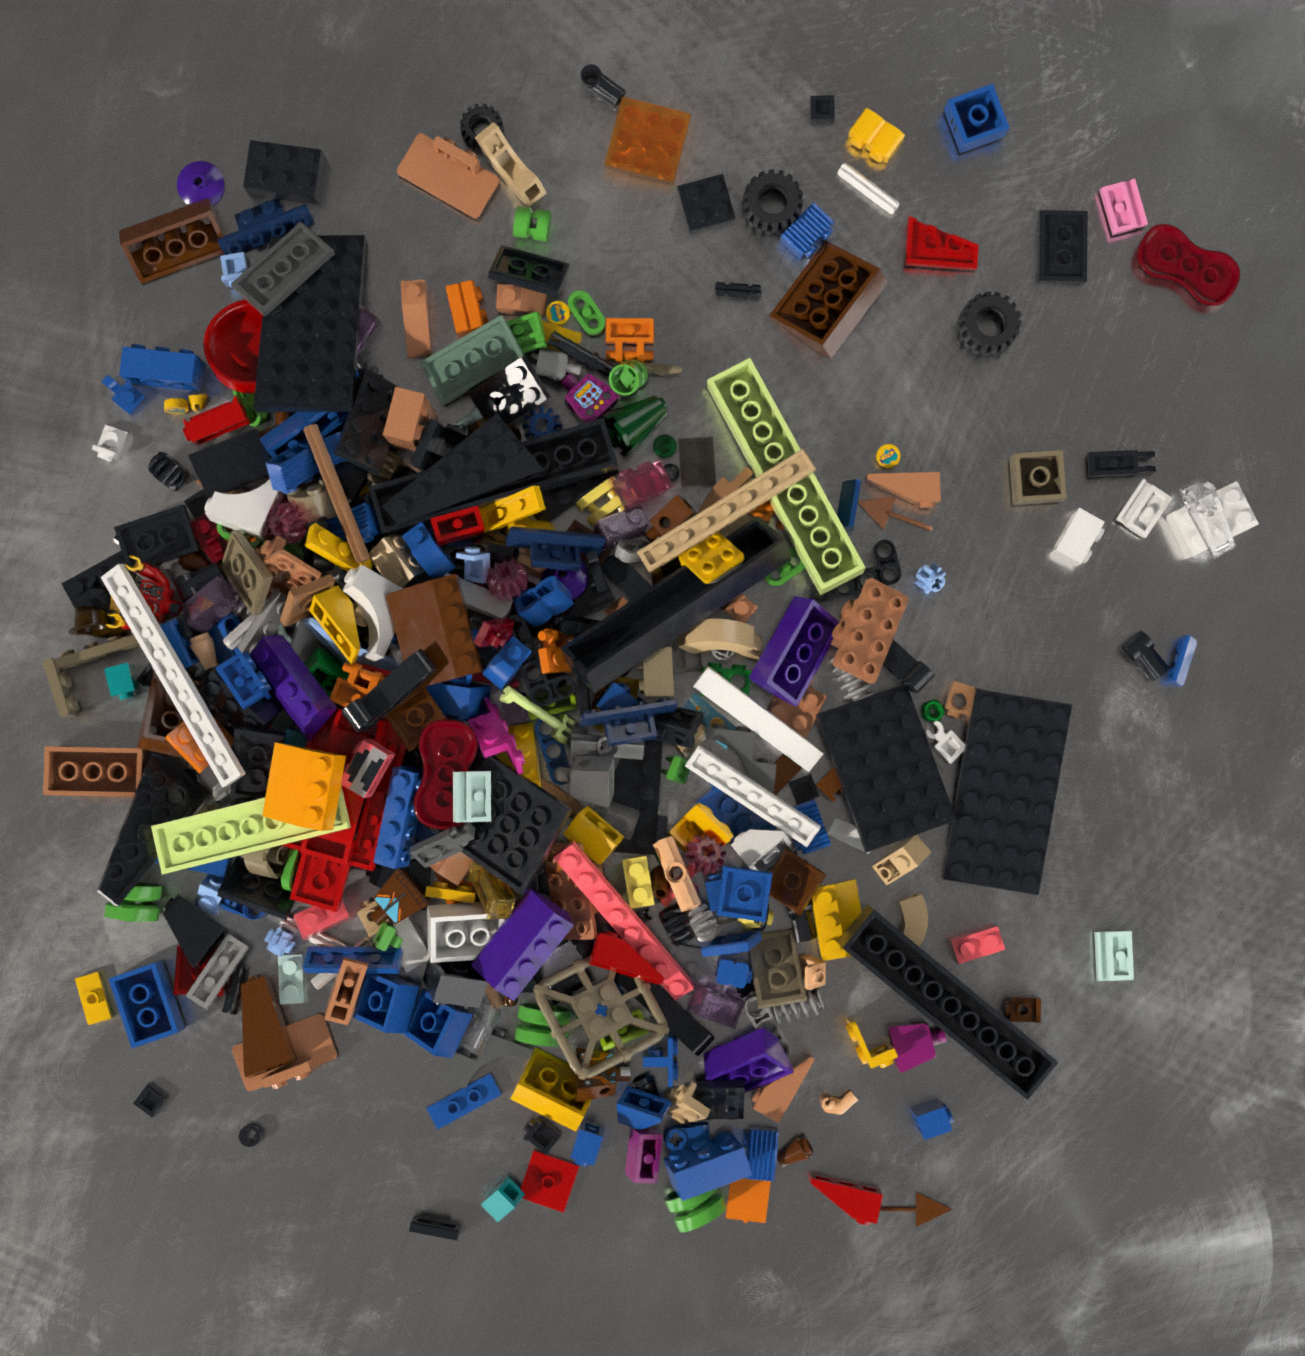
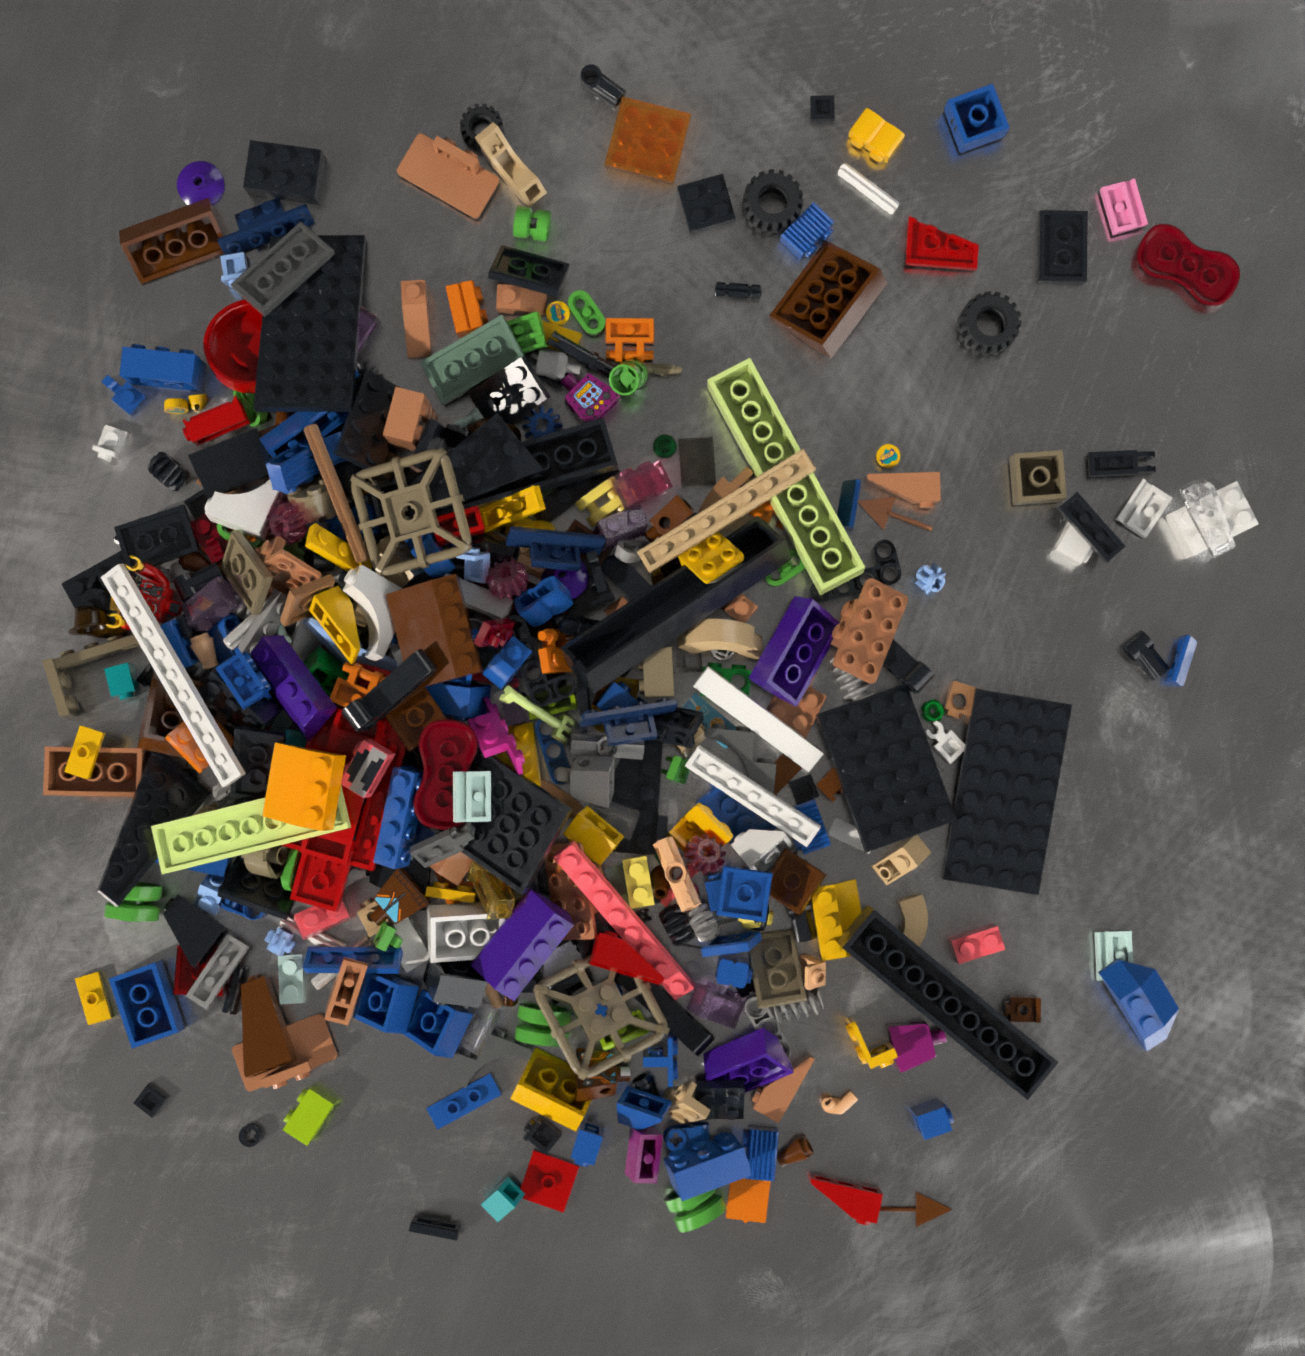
(84, 752): none -> yellow plate
(309, 1114): none -> lime brick
(425, 516): none -> dark tan plate
(634, 422): dark green cone -> none
(675, 470): black hinge -> none
(1091, 527): none -> black plate
(1142, 1000): none -> blue wedge

